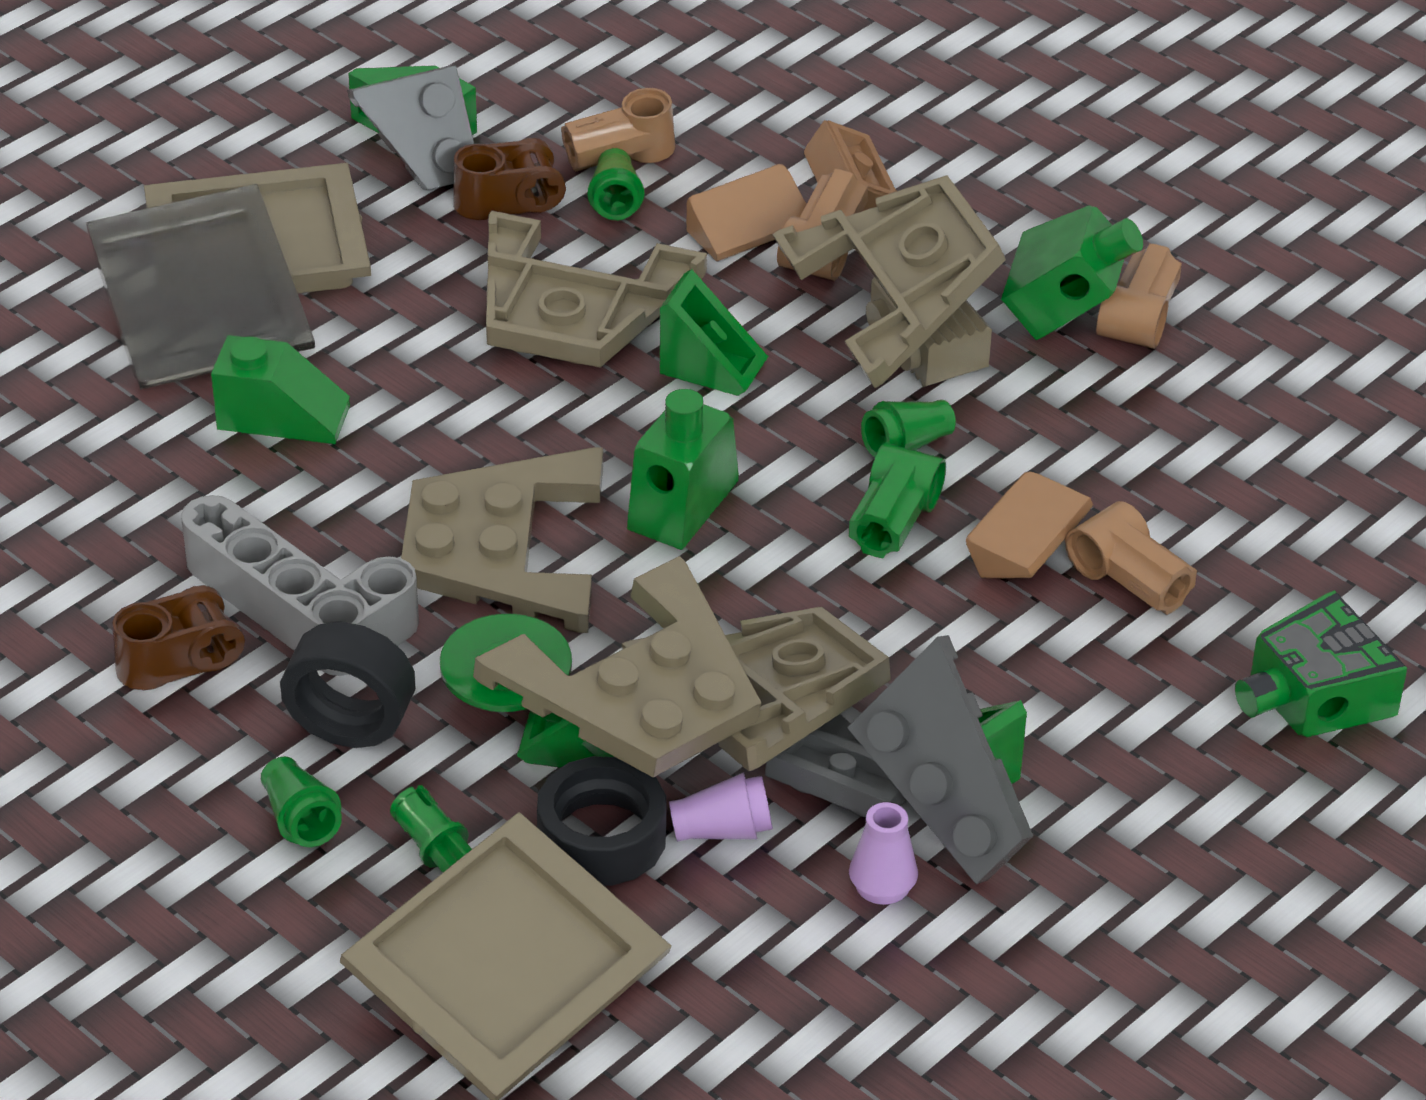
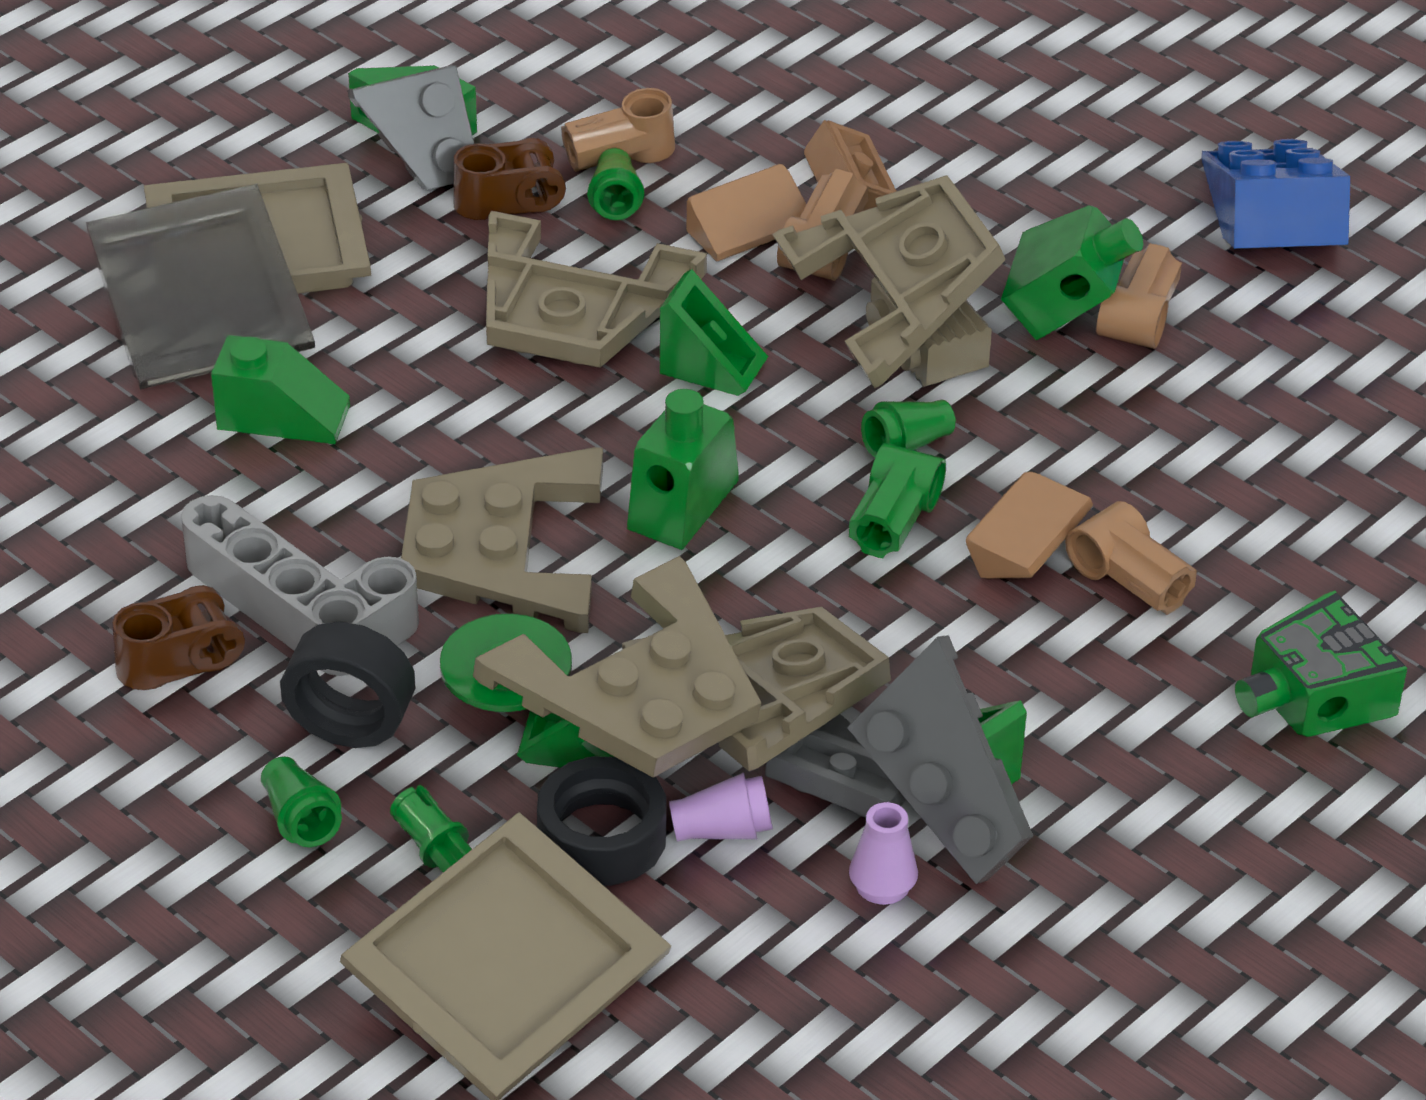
(1278, 195): none -> blue slope

